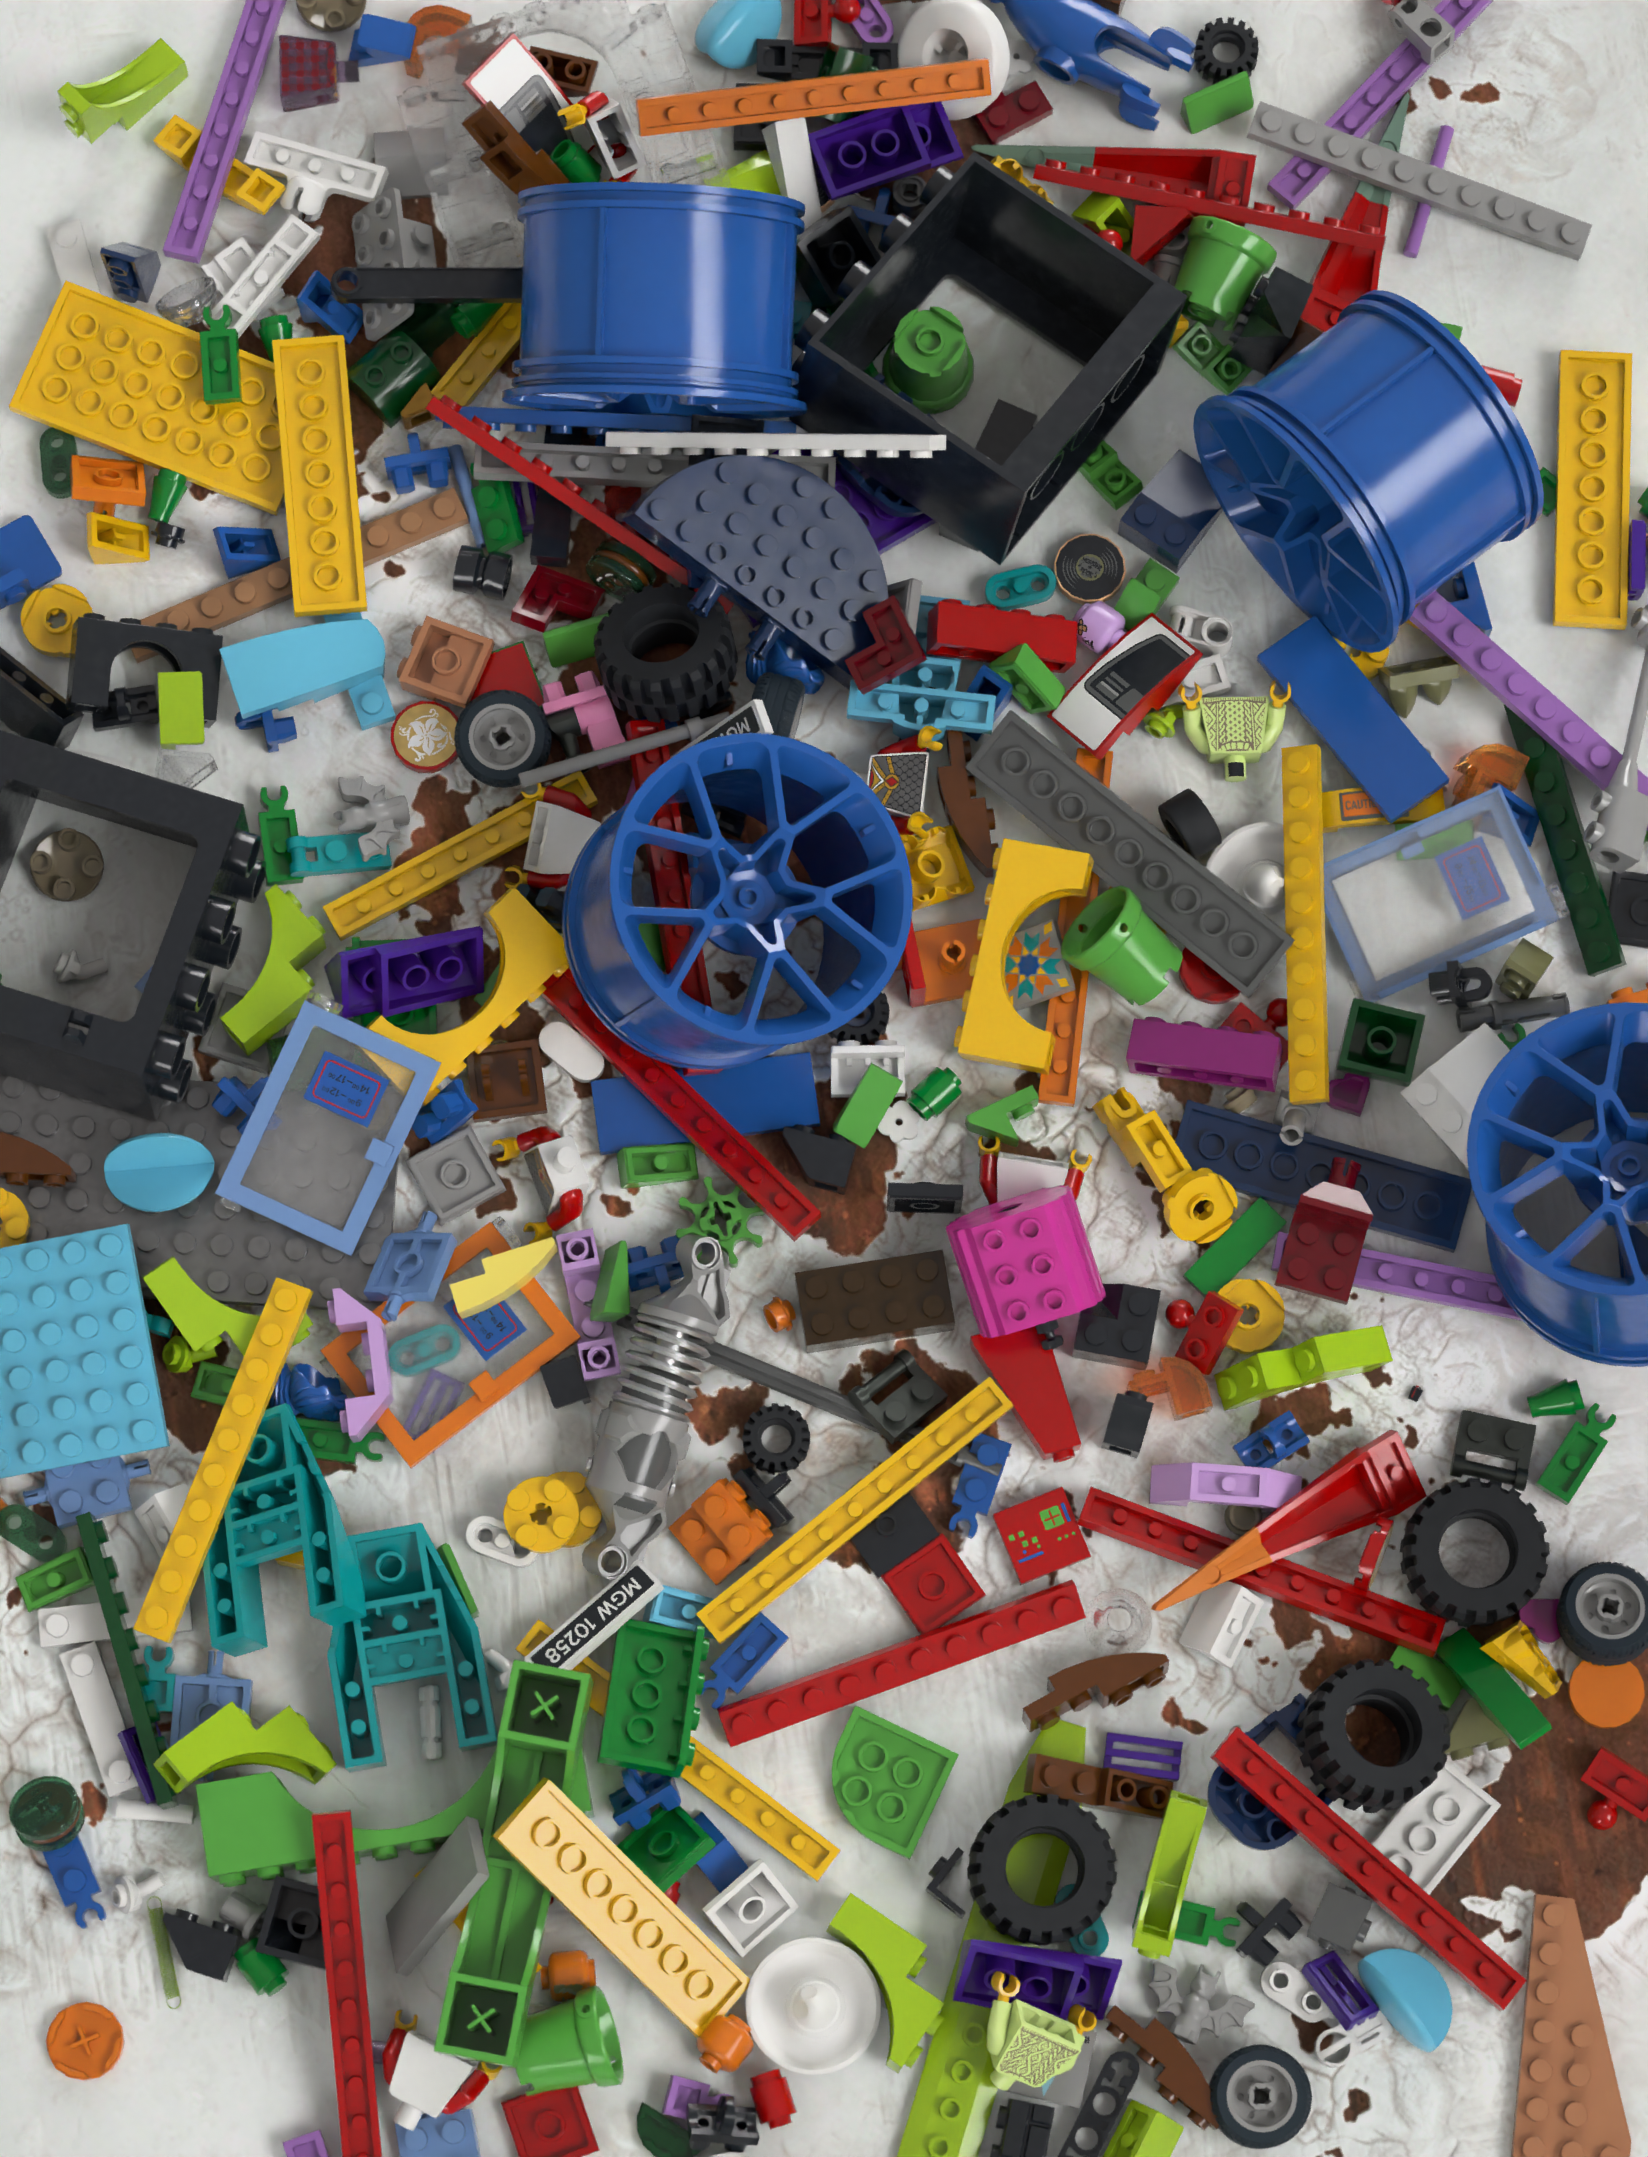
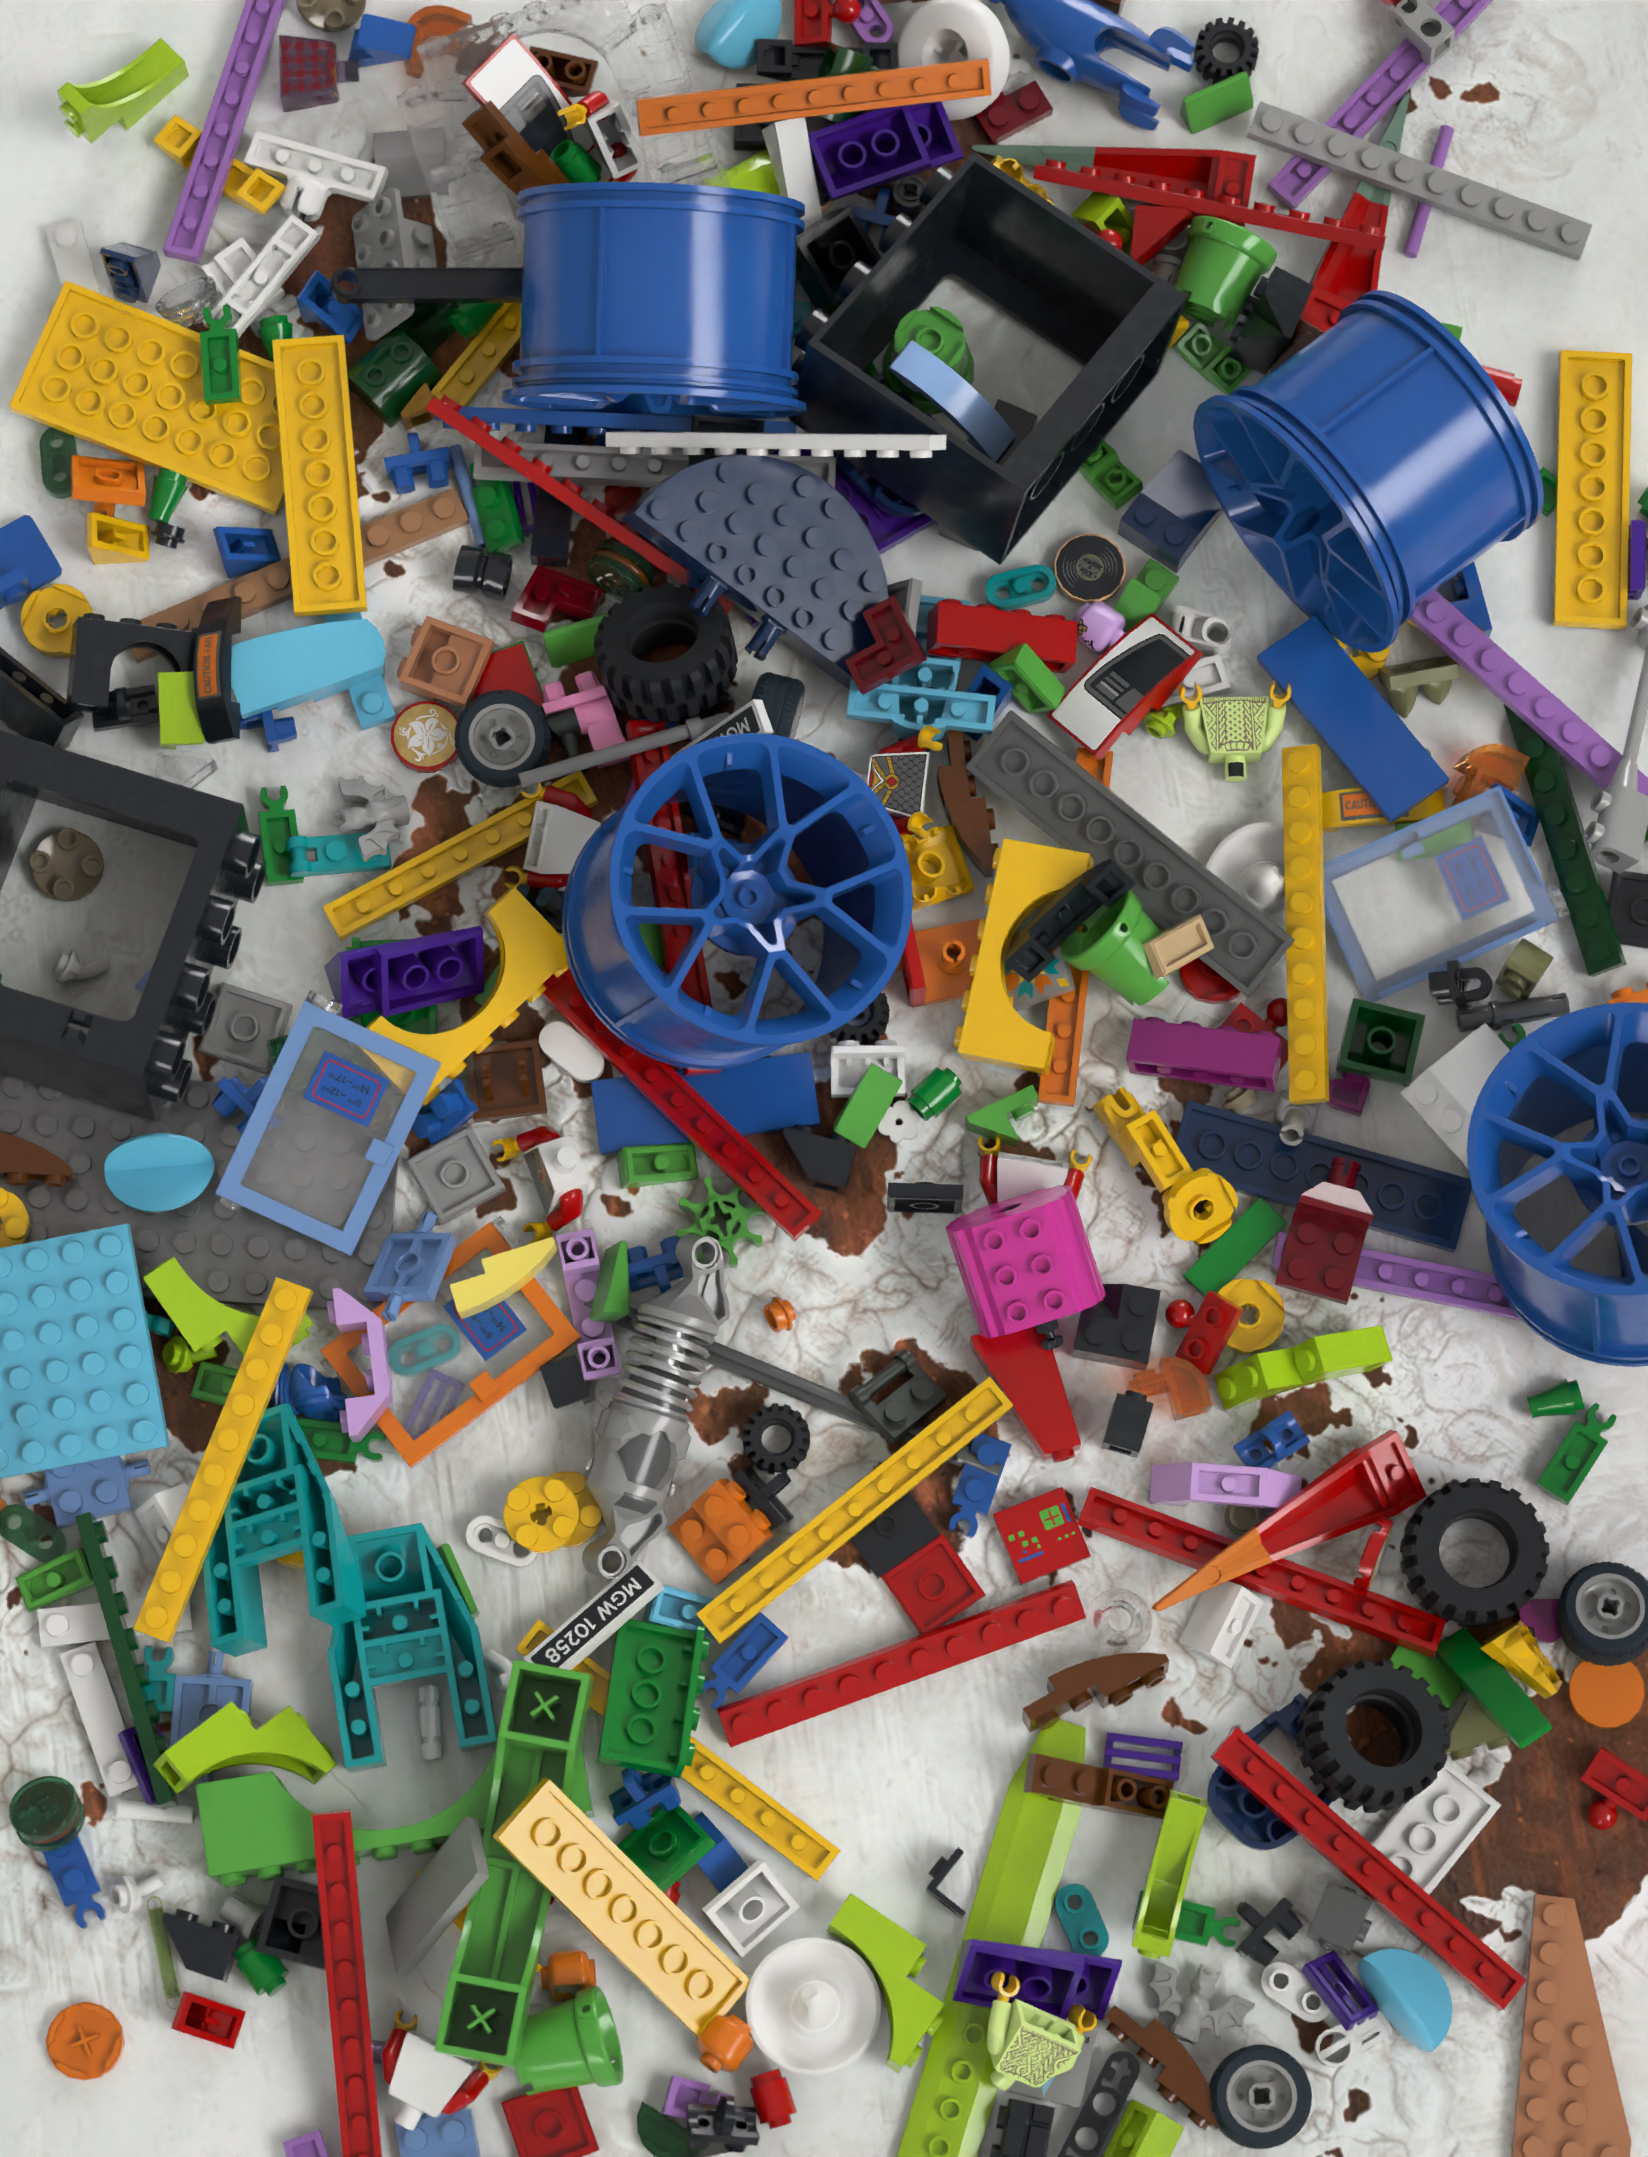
(208, 2020): none -> red slope
(212, 670): none -> black slope
(282, 982): lime arch -> none
(785, 661): blue hair -> none
(874, 1301): dark brown brick -> none
(888, 1780): bright green plate -> none
(954, 398): none -> light blue slope
(1063, 915): none -> black slope
(1094, 1863): black tyre -> none
(1178, 946): none -> tan tile
(1190, 823): black tyre -> none
(1415, 1393): black piece -> none
(1493, 1438): pearl dark grey plate -> none

